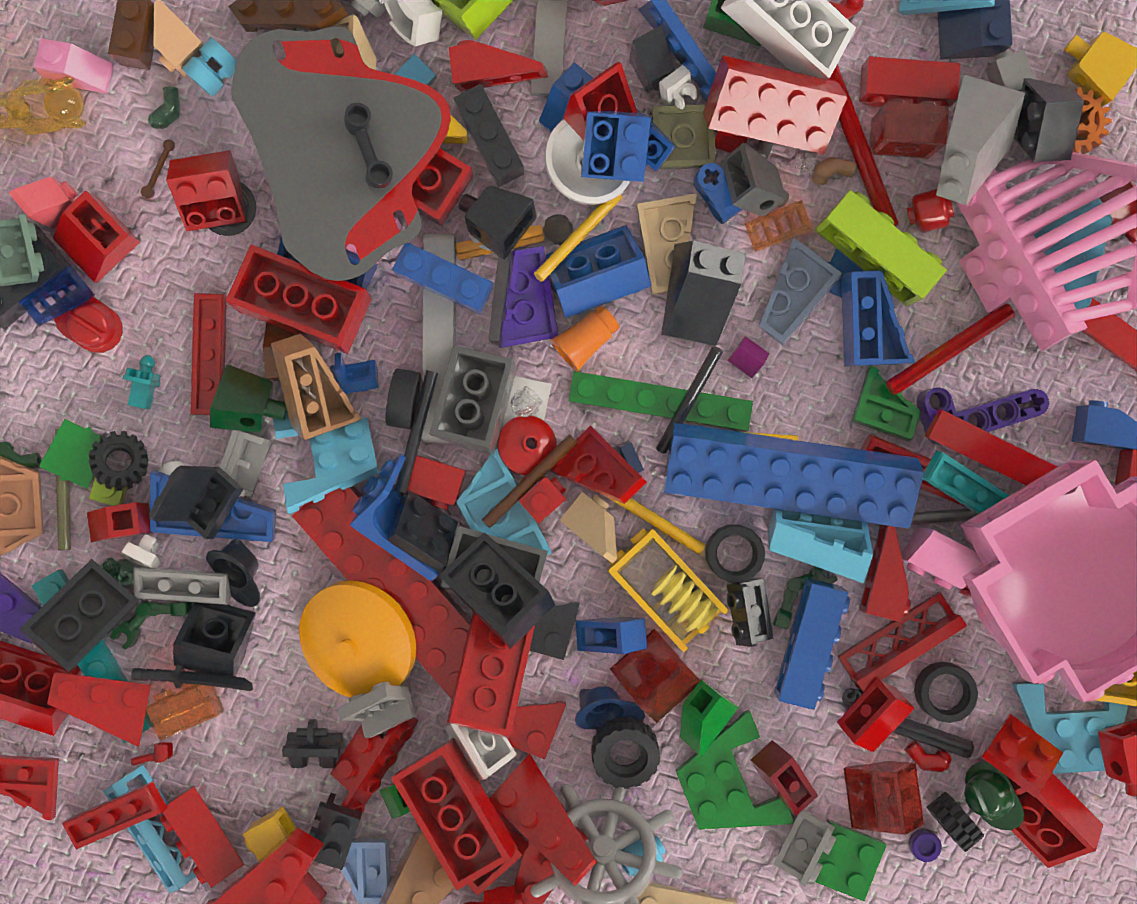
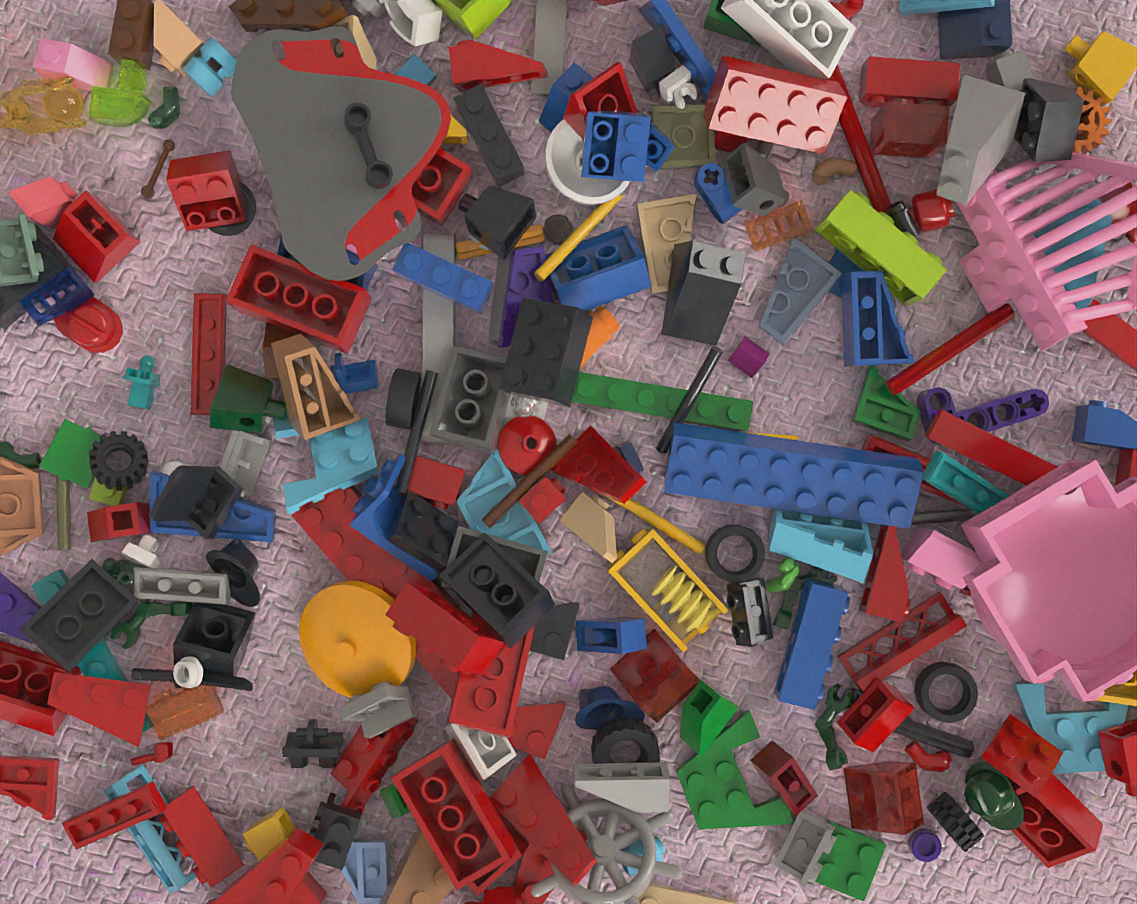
(122, 105): none -> clear neon green brick
(188, 672): none -> white plate
(443, 630): none -> red brick
(546, 352): none -> black brick
(630, 785): none -> light grey slope
(786, 579): none -> bright green arm
(835, 755): none -> dark green piece
(902, 219): none -> black pin

